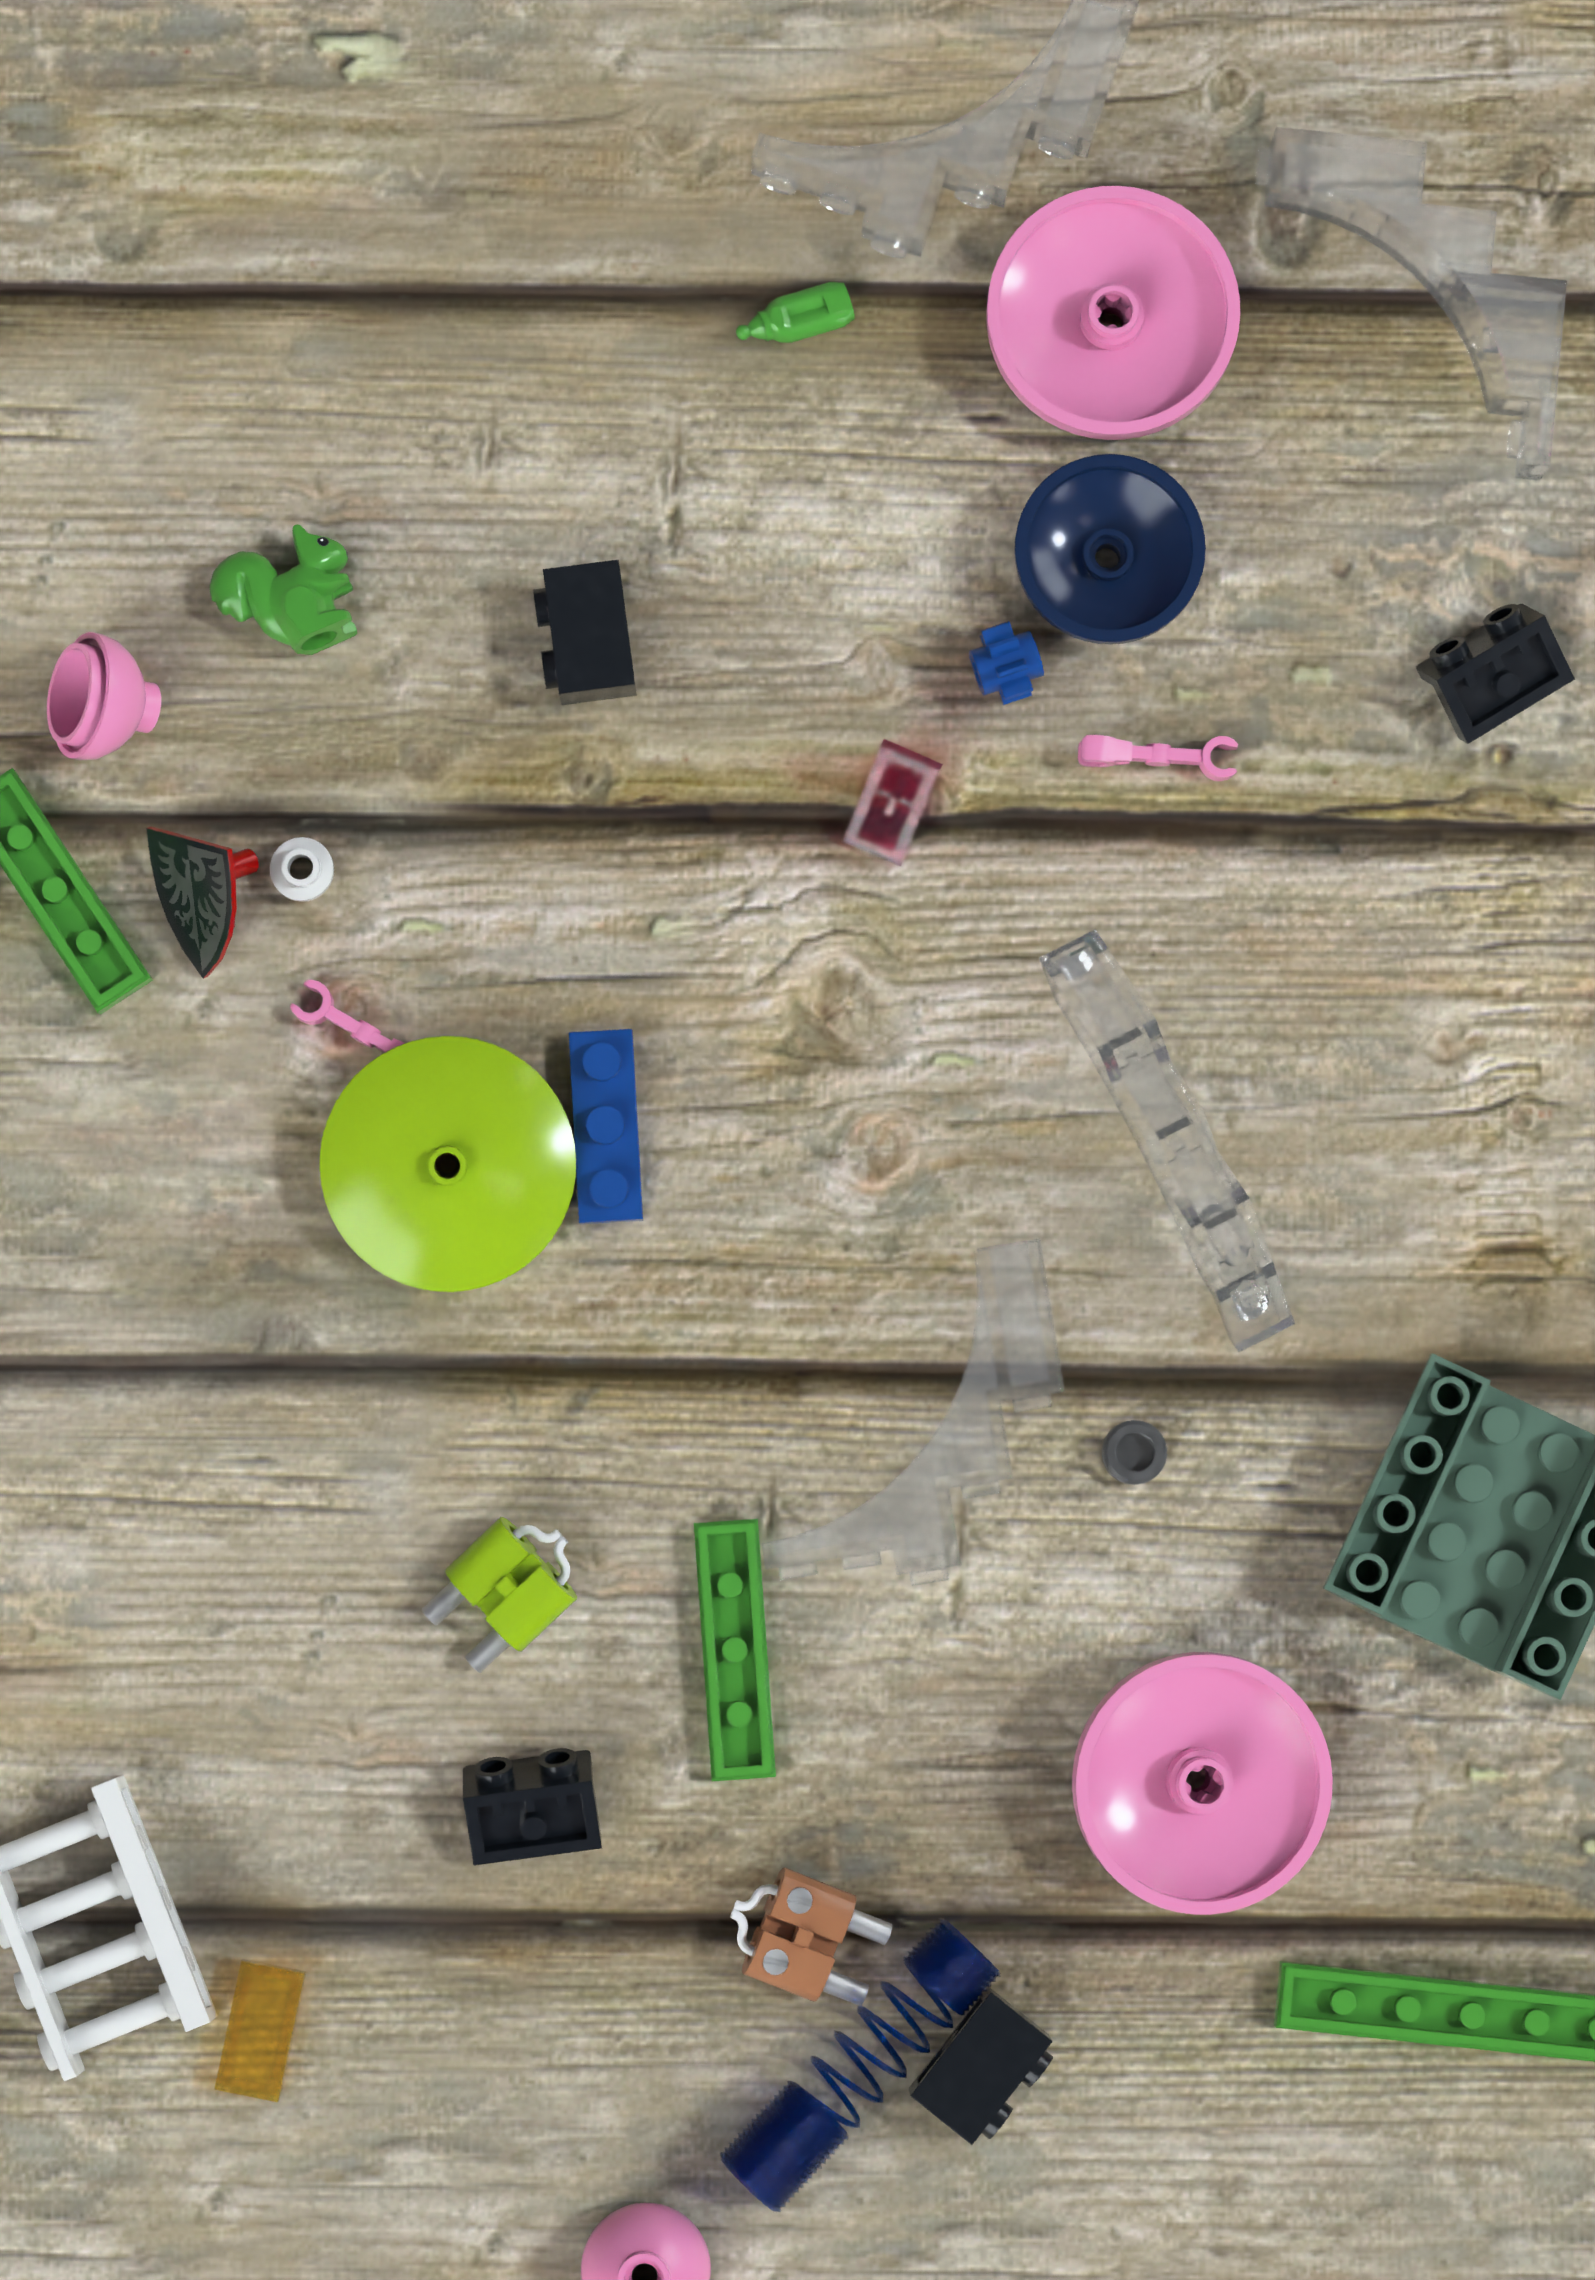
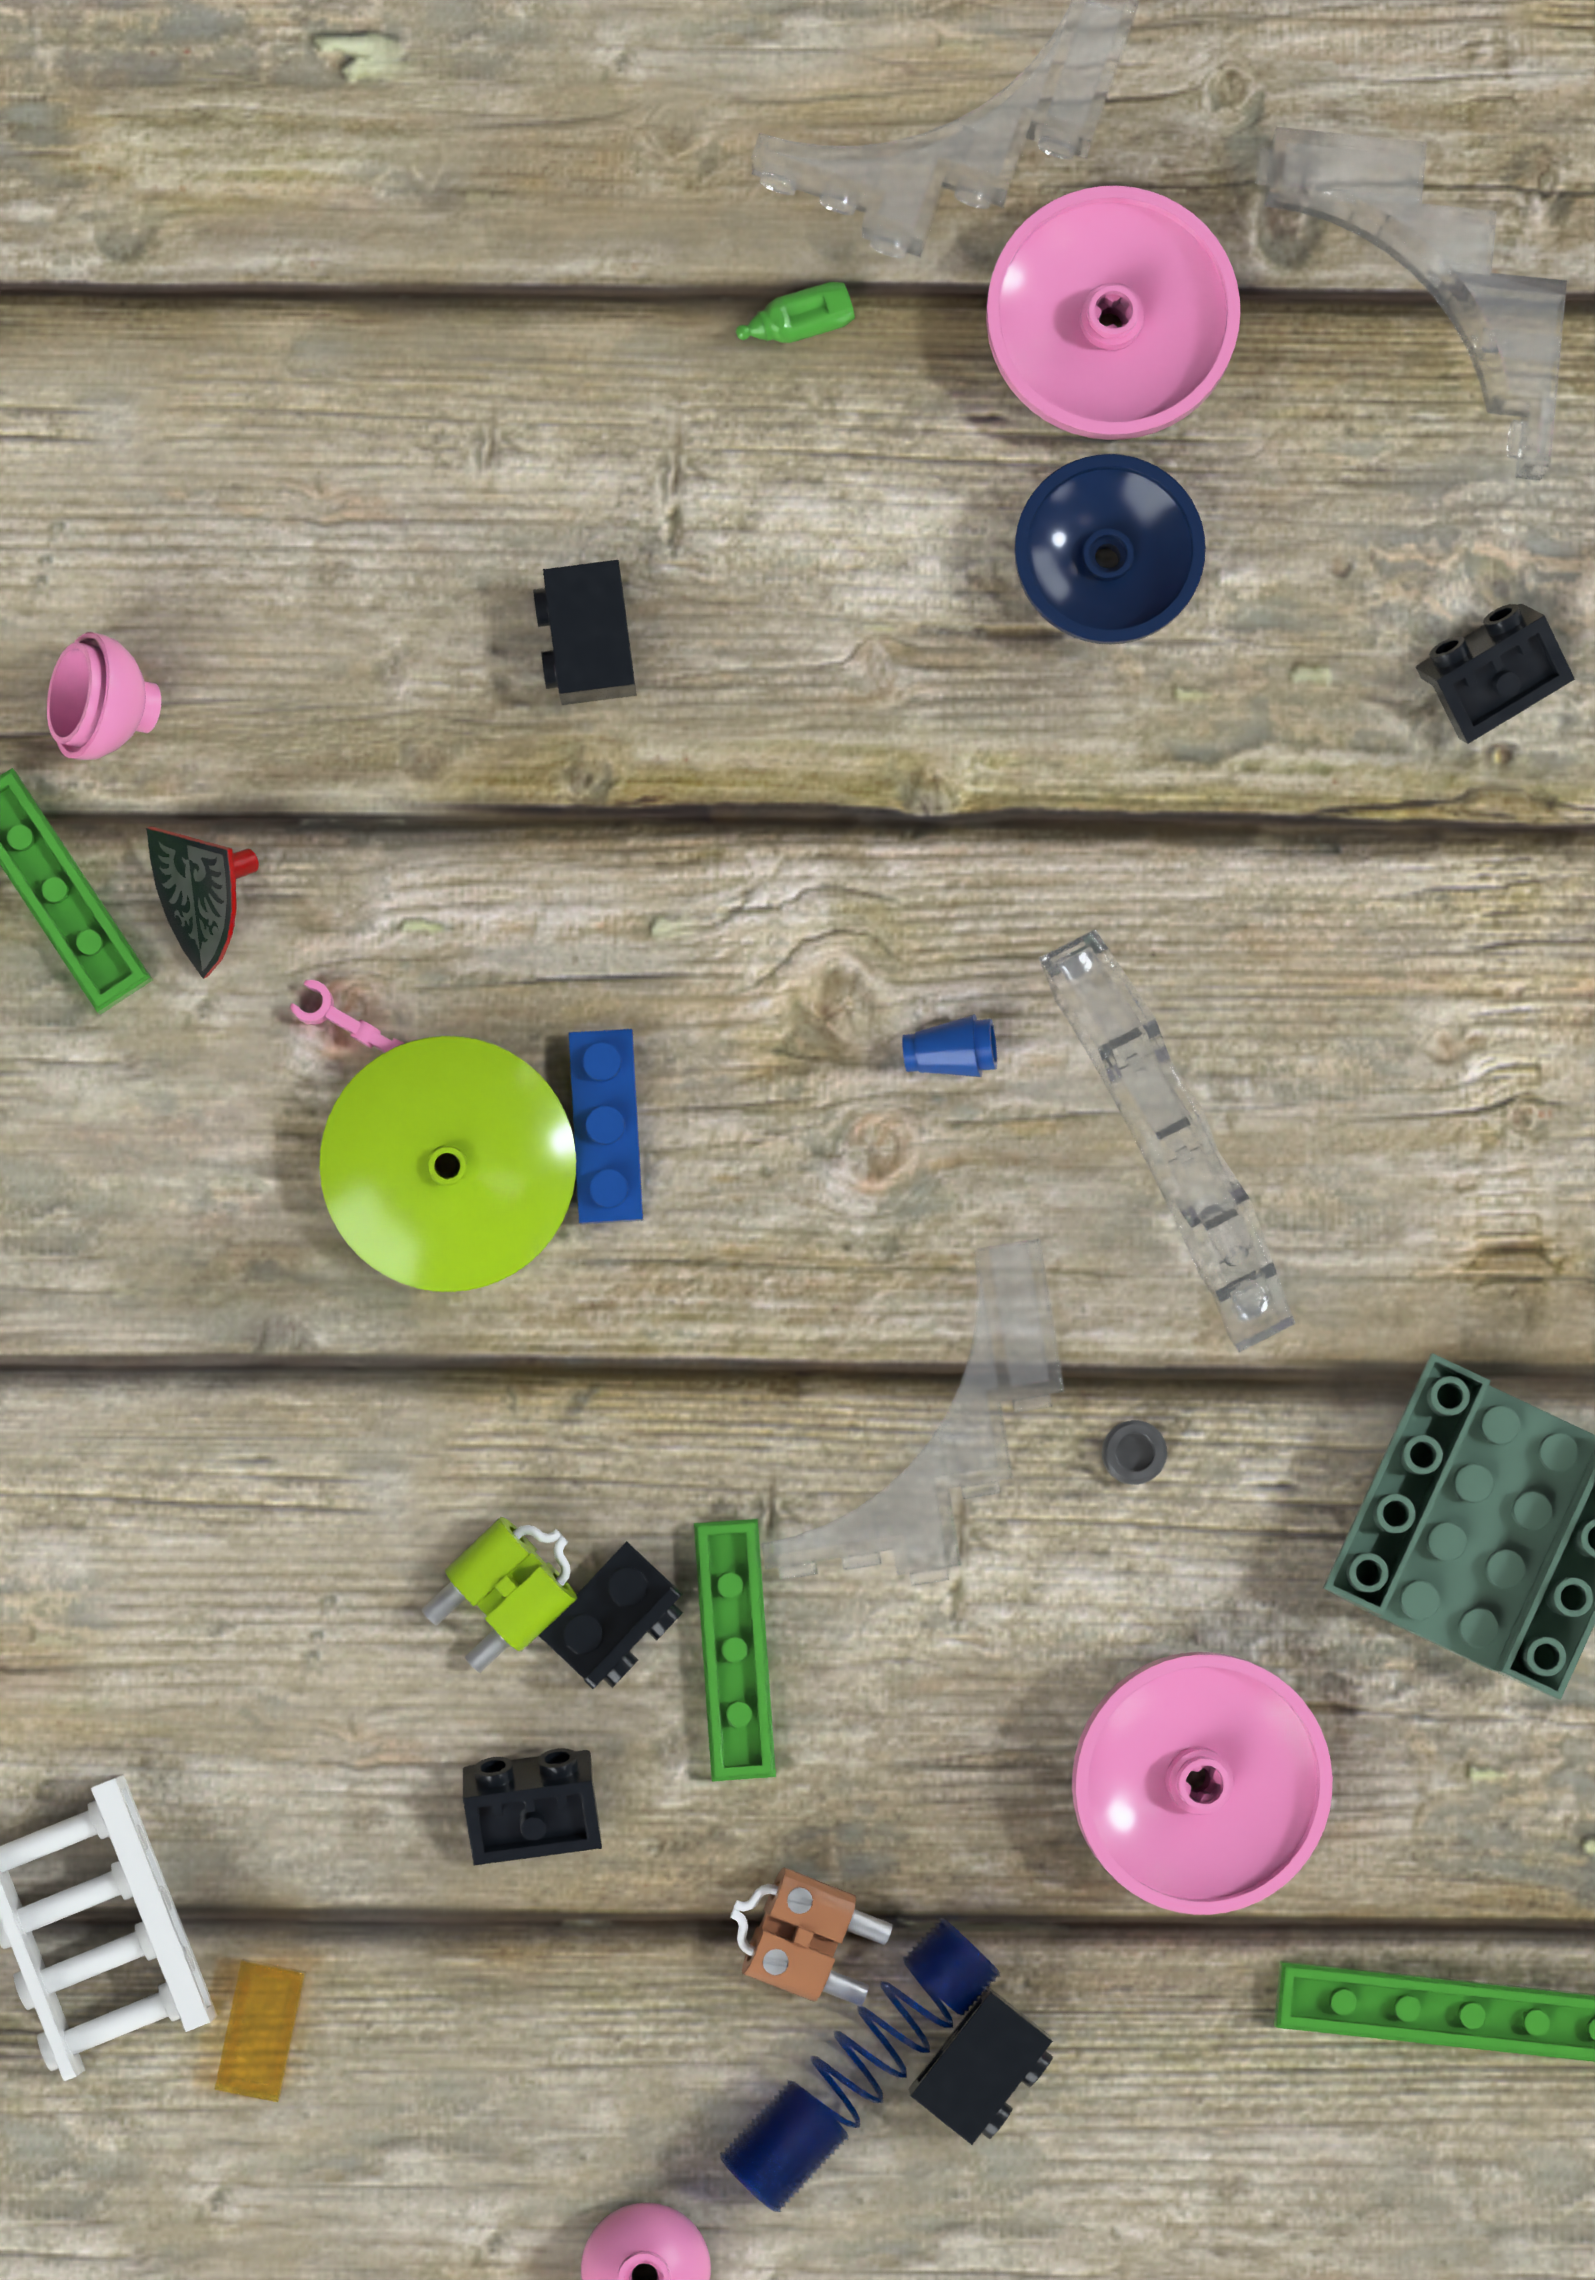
(293, 605): bright green animal -> none
(315, 883): white plate -> none
(613, 1616): none -> black bracket
(893, 802): clear pink slope -> none
(952, 1048): none -> blue cone
(1006, 663): blue gear -> none
(1109, 751): bright pink piece -> none

